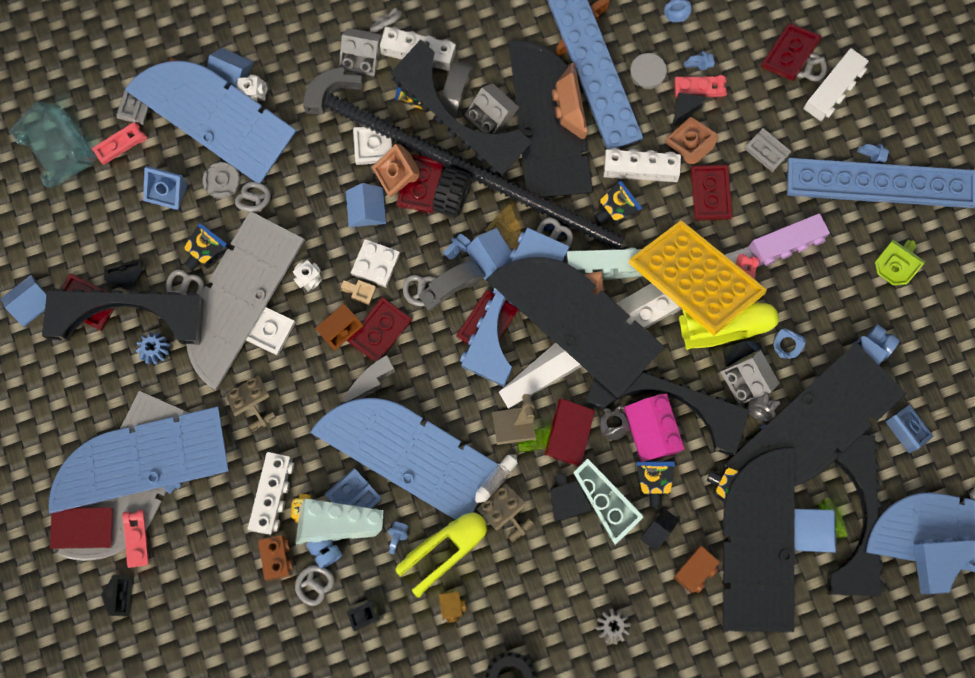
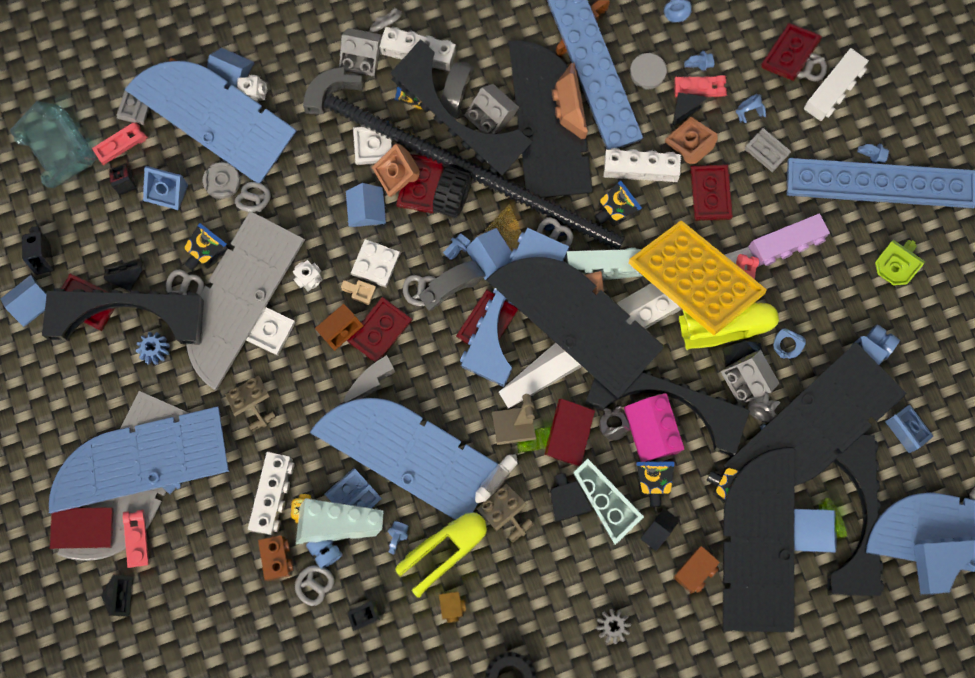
(37, 251): none -> black torso
(121, 179): none -> black slope
(751, 103): none -> medium blue piece

